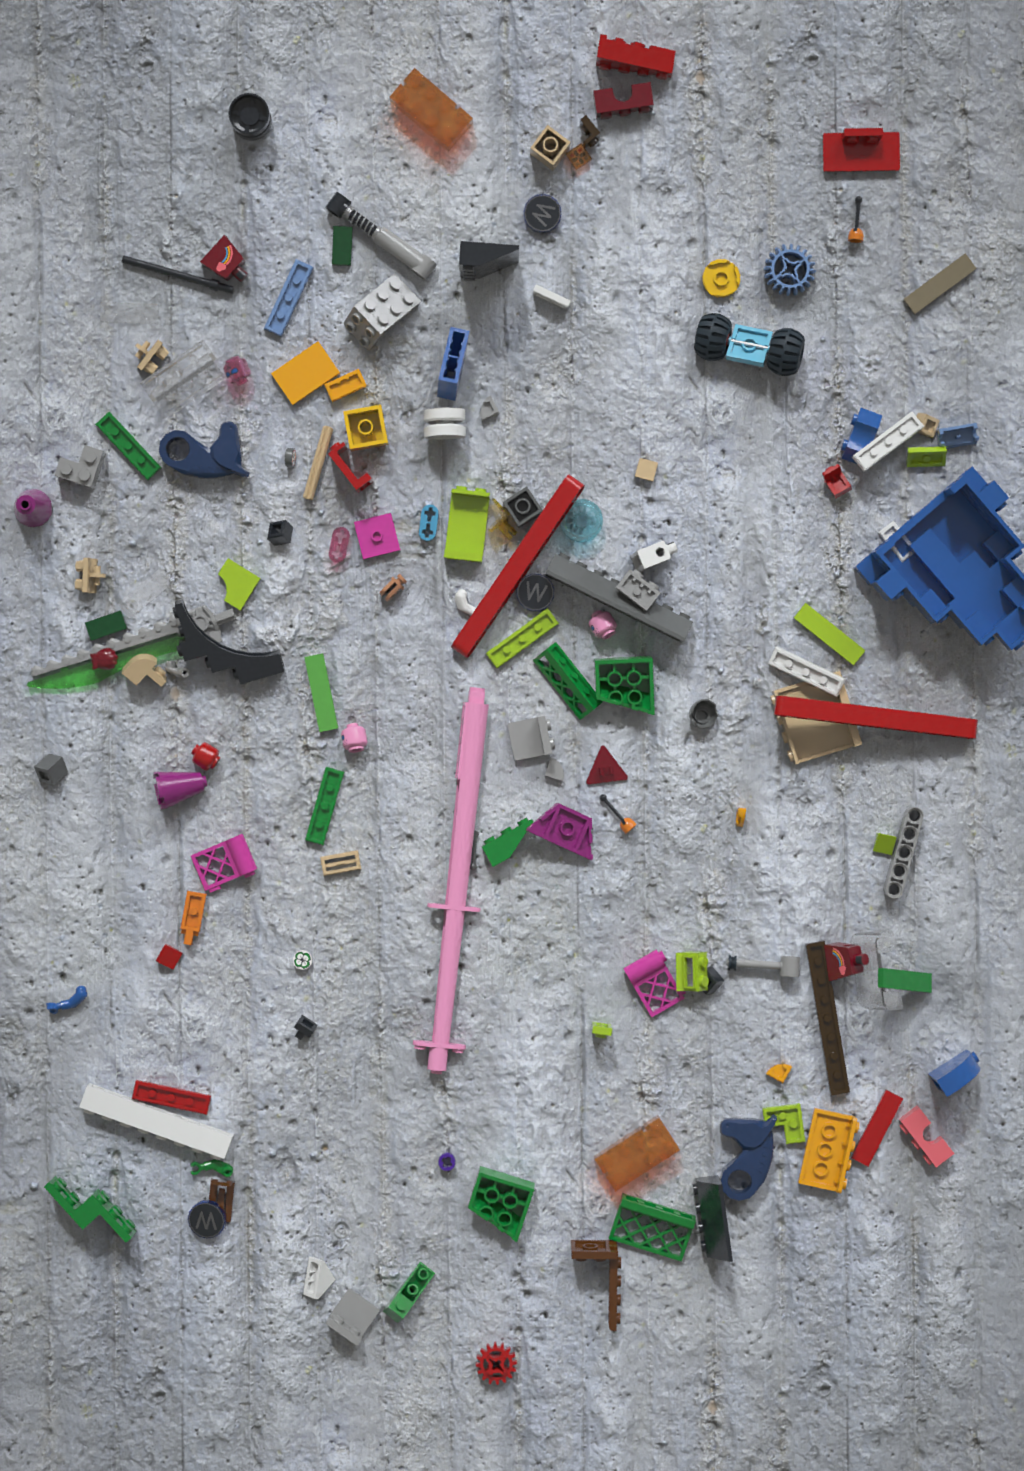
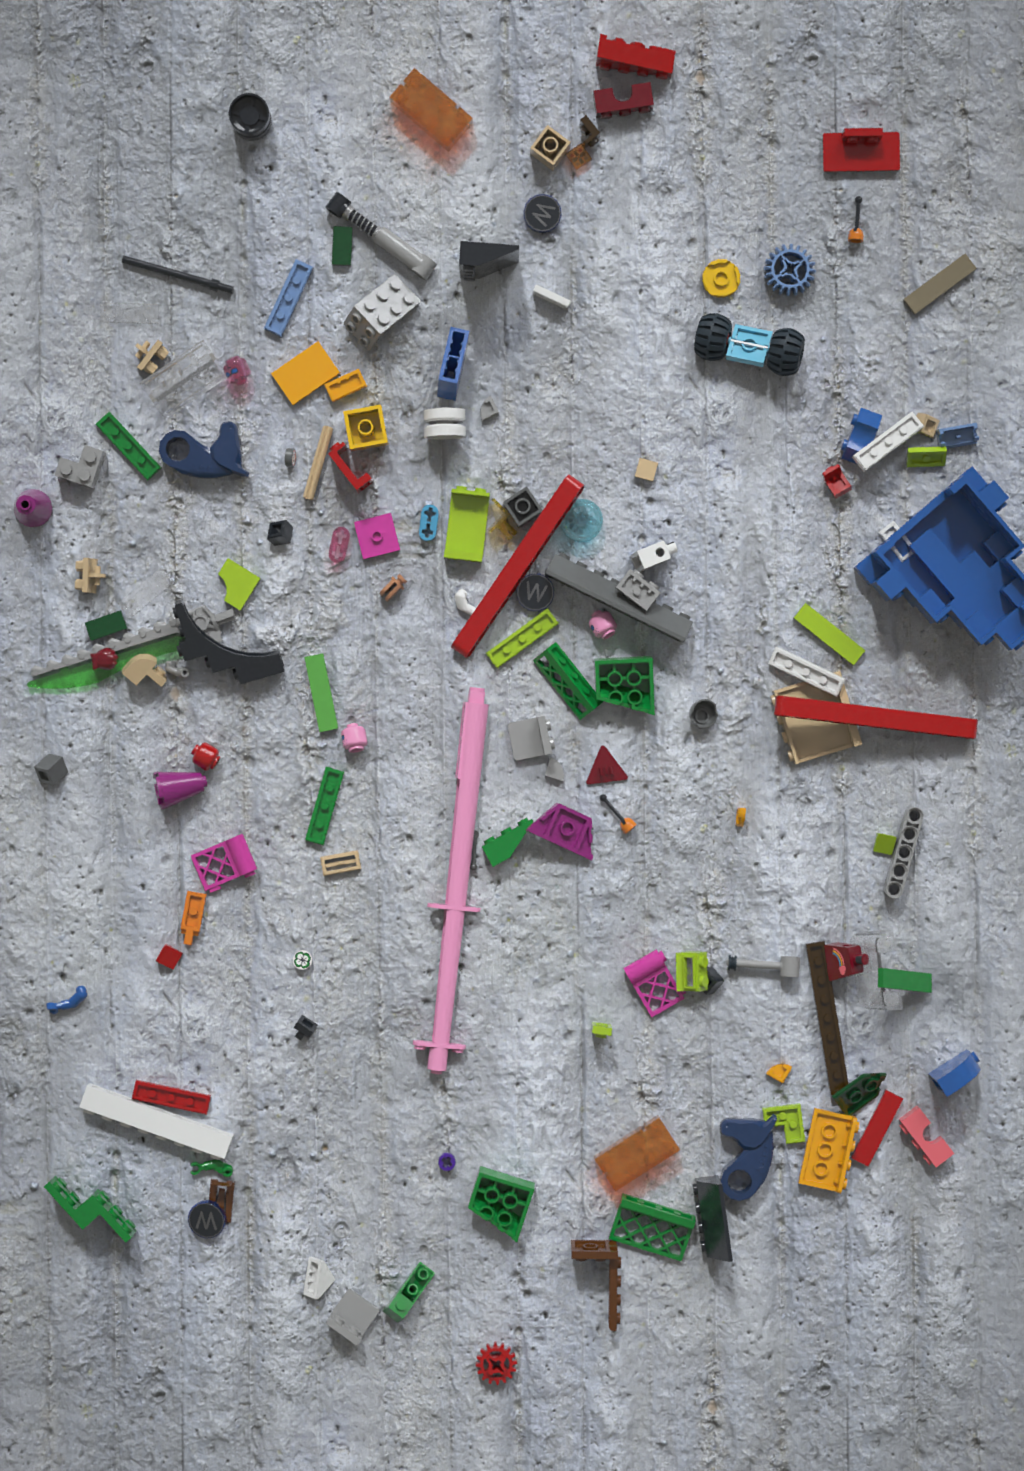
(225, 260): dark red torso -> none
(859, 1092): none -> dark green tile

